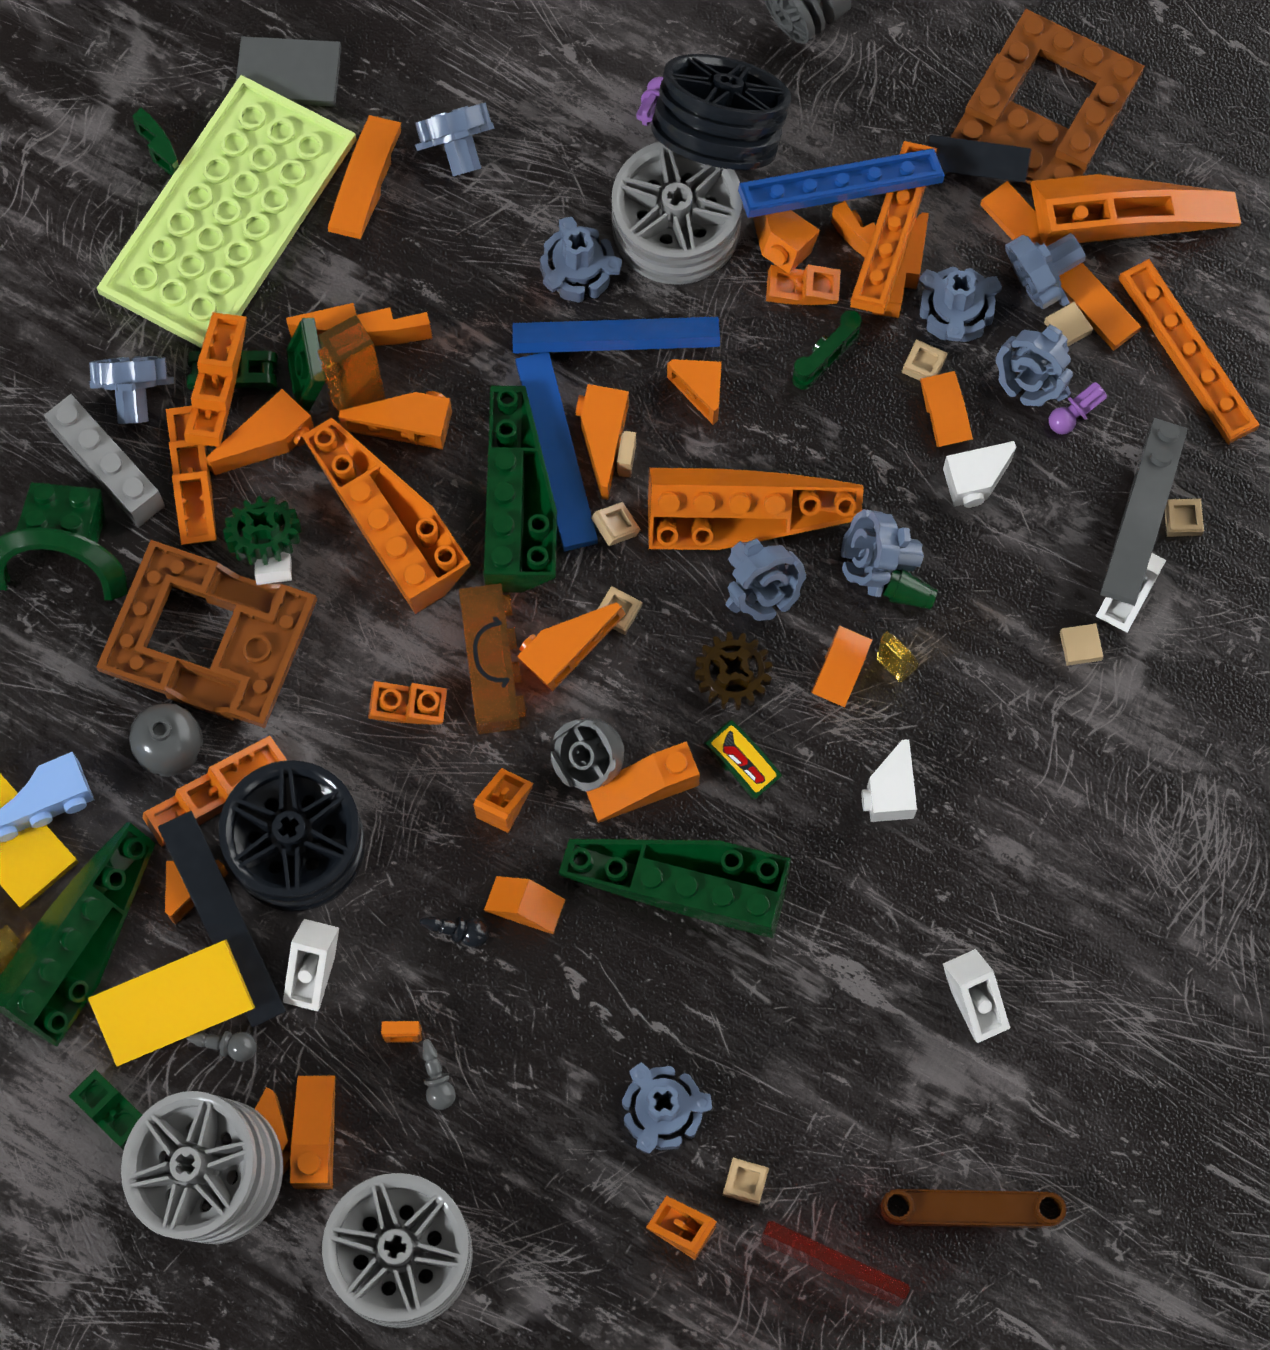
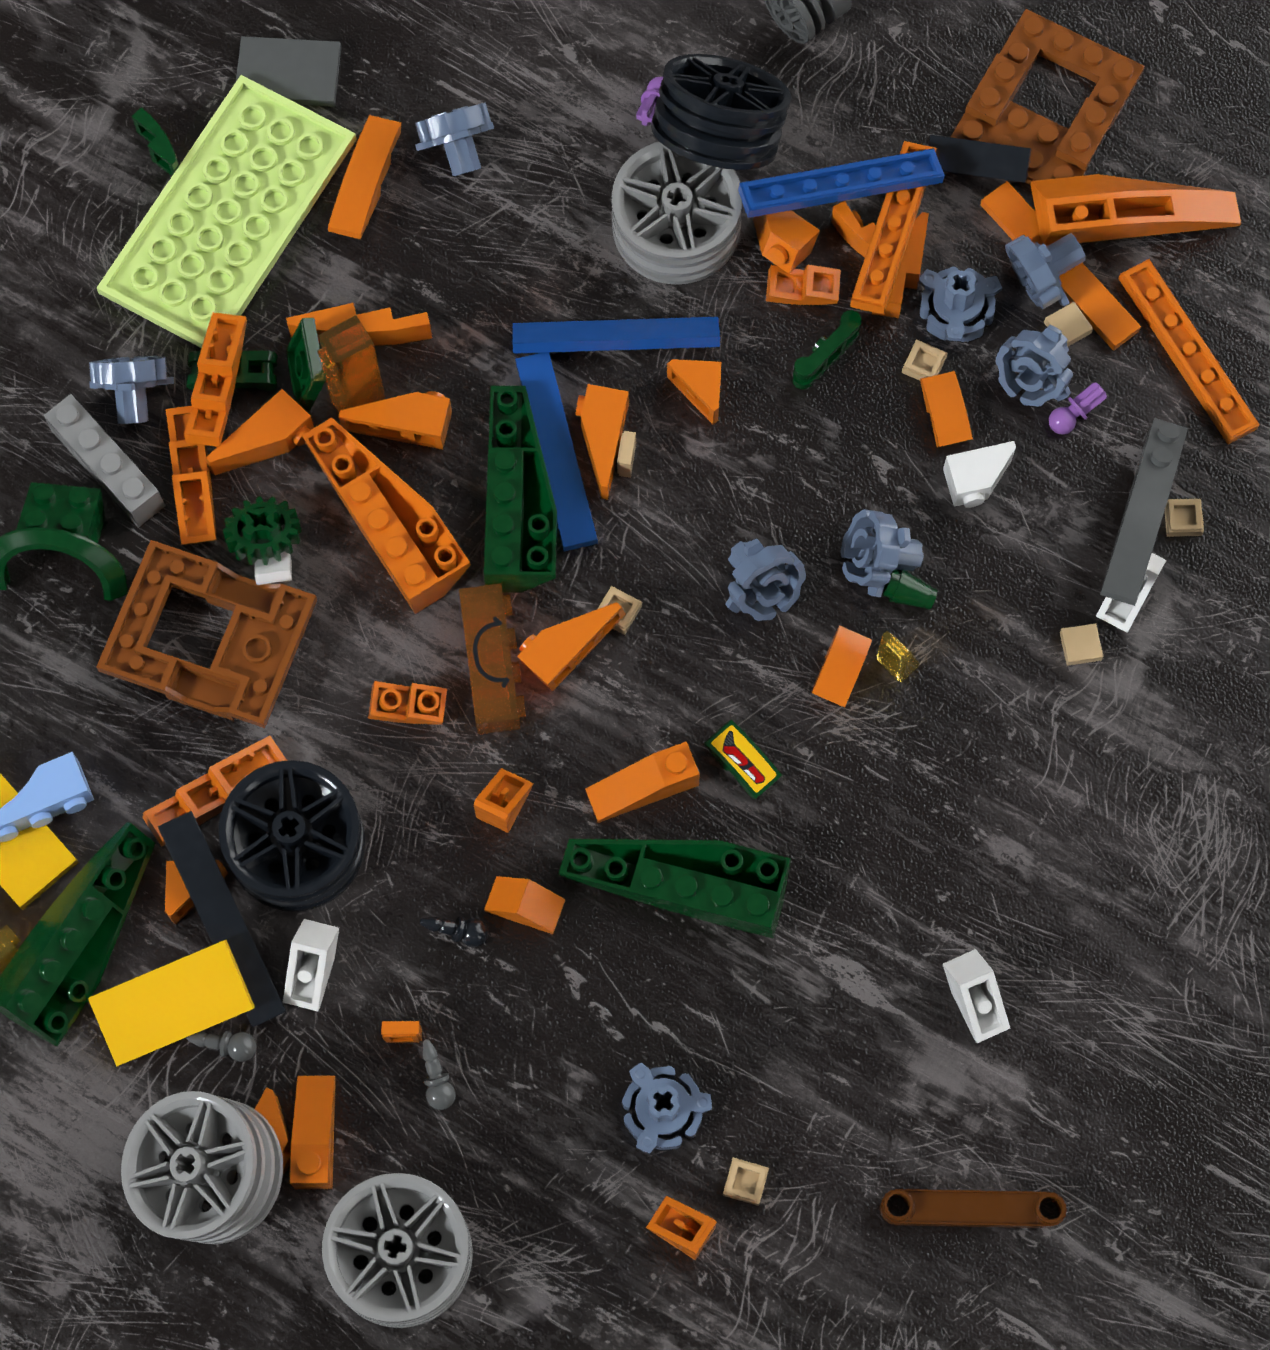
(106, 1107): dark green slope -> none
(165, 739): dark grey cylinder -> none
(578, 259): sand blue piece -> none
(587, 753): dark grey cylinder -> none
(615, 523): tan tile -> none
(723, 661): dark brown gear -> none
(730, 506): orange wedge -> none
(835, 1263): clear red tile -> none
(891, 787): white slope -> none

